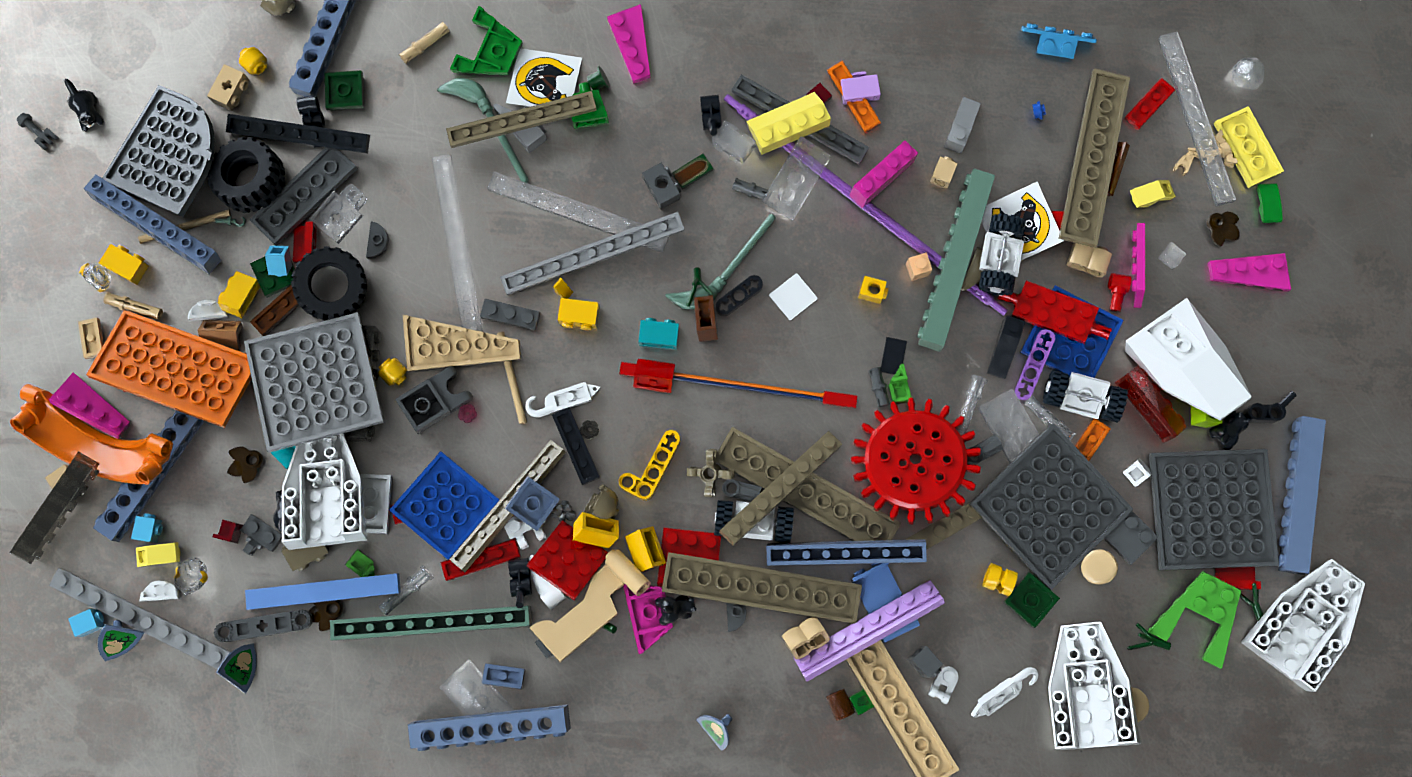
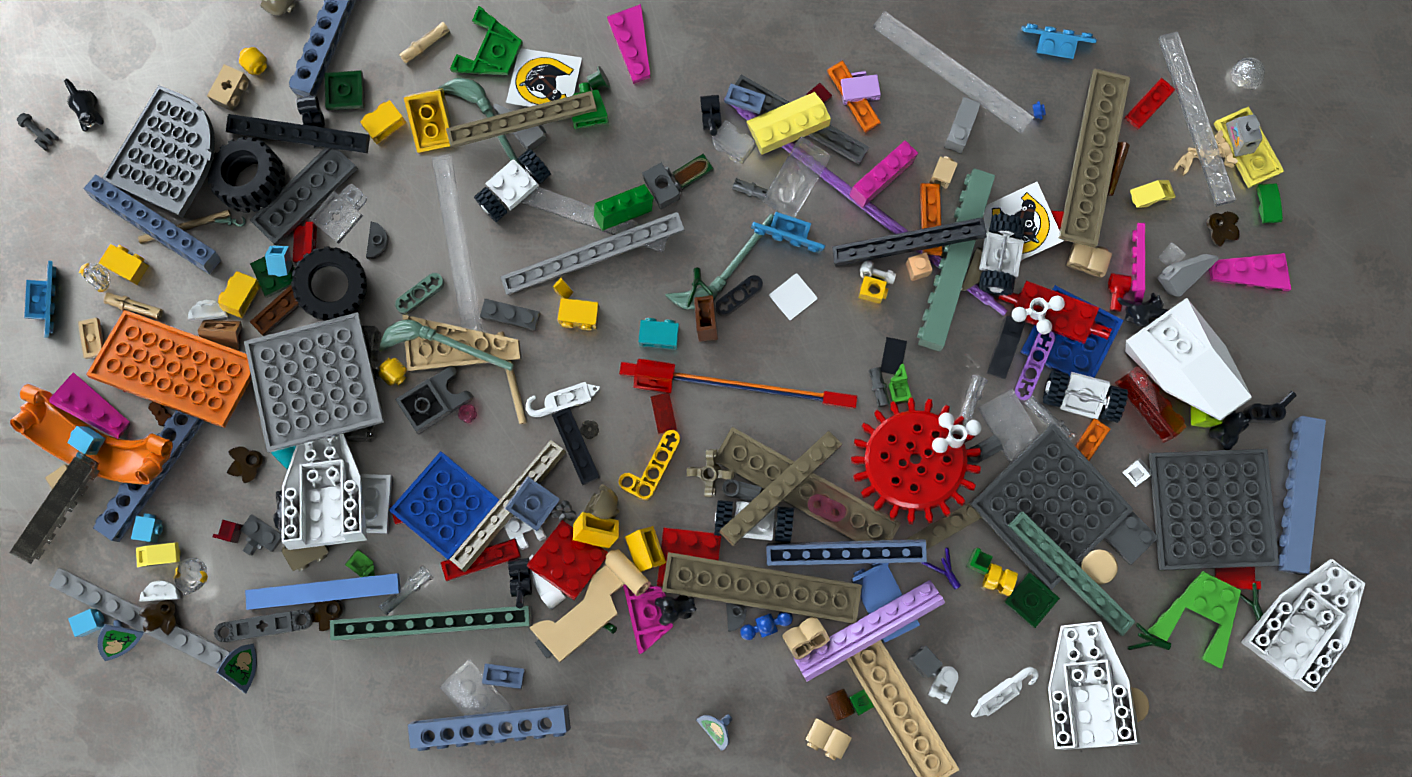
(38, 299): none -> dark azure bracket
(86, 440): none -> medium azure brick
(156, 618): none -> dark brown plate
(159, 412): none -> reddish brown piece
(382, 121): none -> yellow brick
(405, 297): none -> sand green beam
(410, 330): none -> sand green piece
(428, 119): none -> yellow slope
(512, 184): none -> plate
(623, 207): none -> green brick
(663, 413): none -> clear red plate
(745, 99): none -> sand blue plate
(766, 625): none -> blue piece
(789, 229): none -> dark azure bracket
(826, 508): none -> clear pink plate
(827, 738): none -> tan brick
(867, 269): none -> white bar
(909, 241): none -> black plate
(930, 211): none -> orange tile
(946, 420): none -> white piece
(948, 573): none -> dark purple plant
(953, 72): none -> clear plate
(979, 561): none -> green panel
(1043, 326): none -> white piece
(1071, 573): none -> sand green plate
(1141, 311): none -> black animal
(1182, 275): none -> light grey slope
(1244, 134): none -> light grey torso

